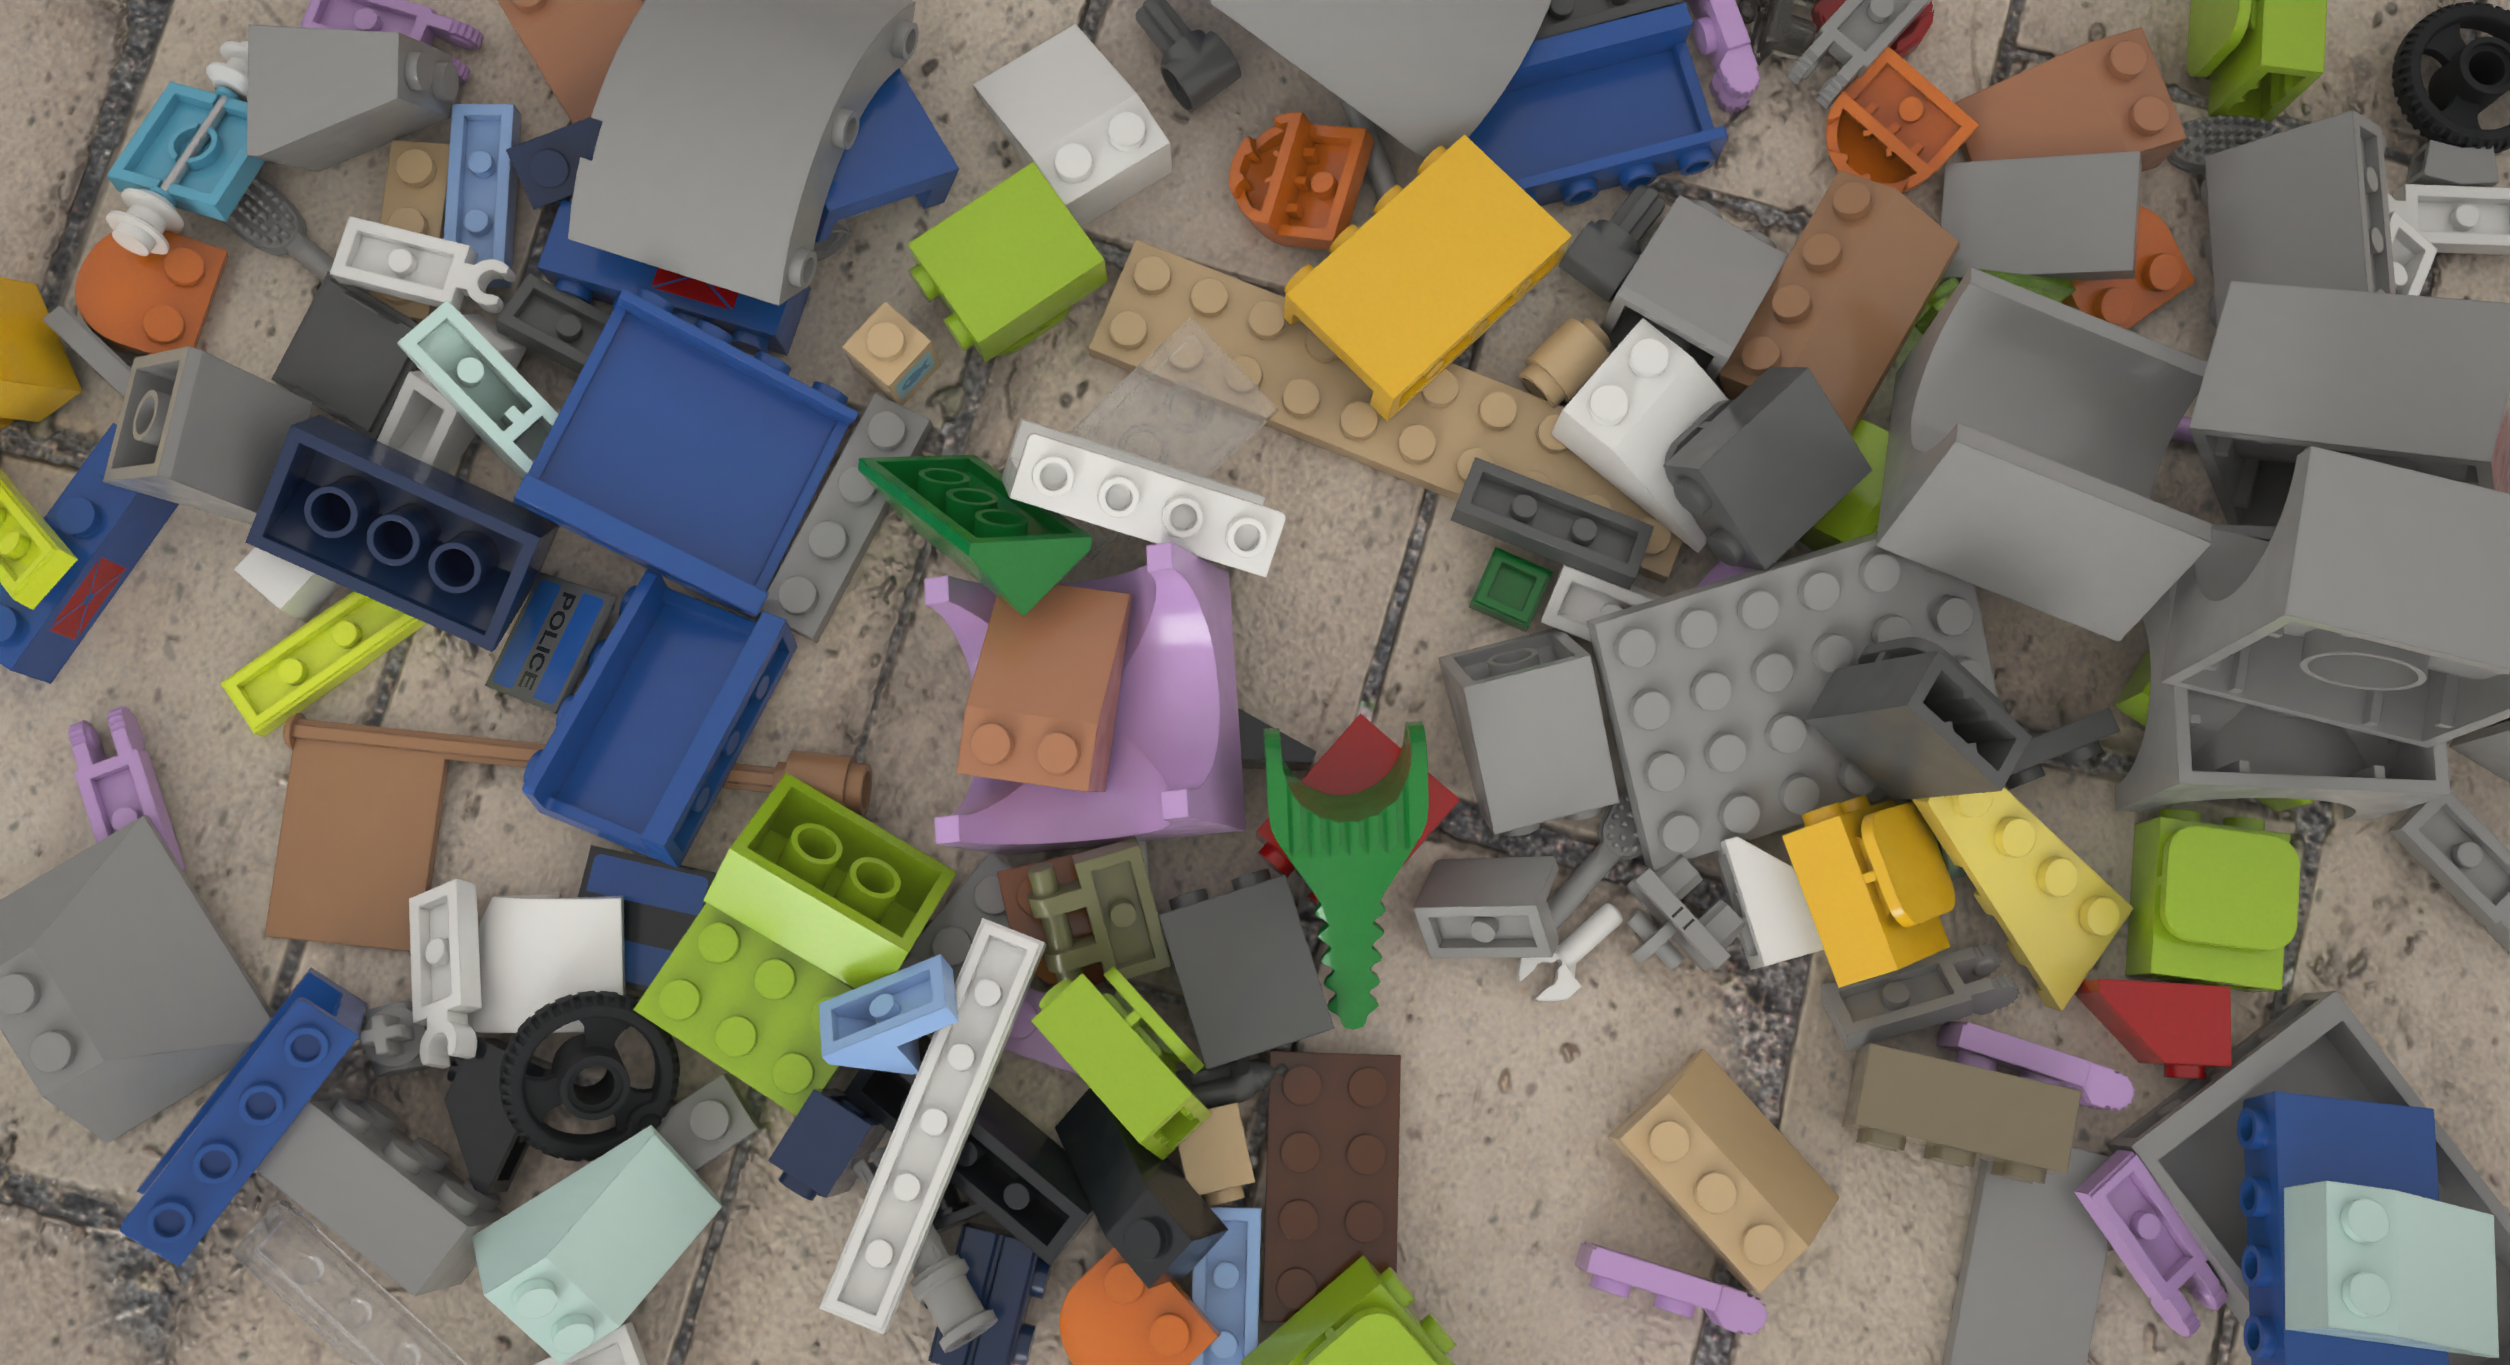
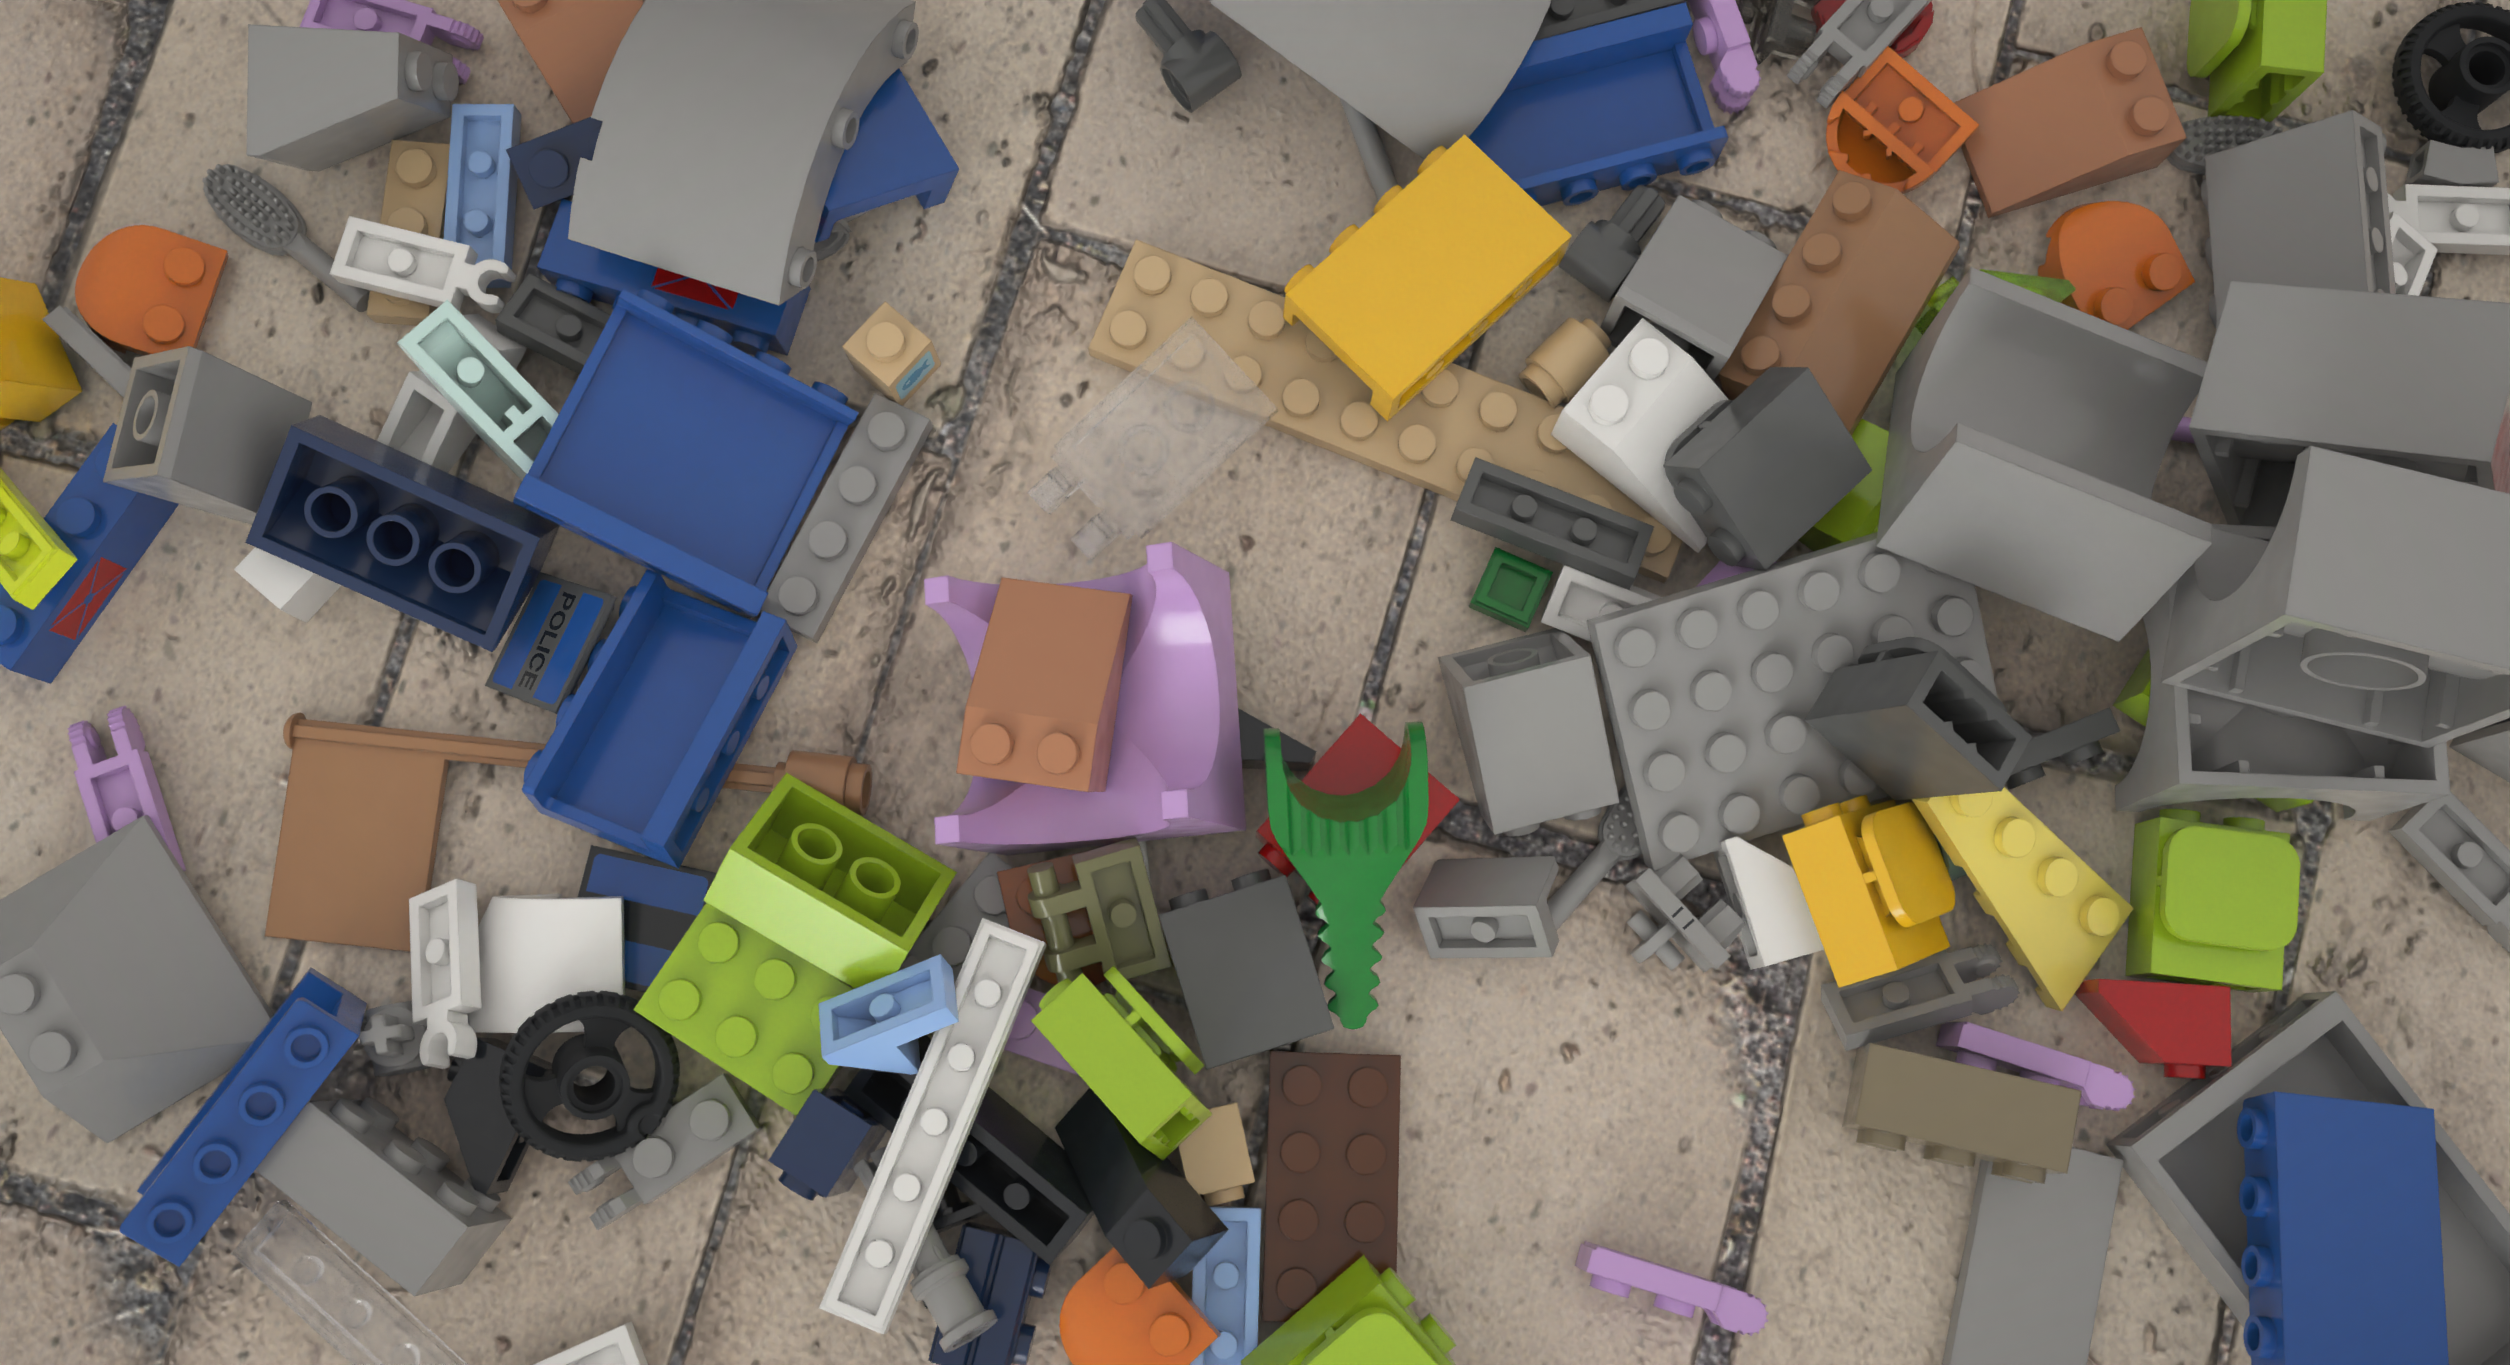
(186, 157): medium azure plate -> none
(316, 660): neon yellow tile -> none
(348, 356): dark grey piece -> none
(593, 1243): light aqua slope -> none
(971, 519): green slope -> none
(1007, 265): lime brick -> none
(1077, 124): white slope -> none
(1141, 497): white panel -> none
(1231, 1081): dark grey piece -> none
(1300, 180): orange slope -> none
(1570, 952): white bar -> none
(1726, 1172): tan slope -> none
(2045, 215): light grey tile -> none
(2151, 1240): lavender hinge -> none
(2389, 1268): light aqua slope -> none

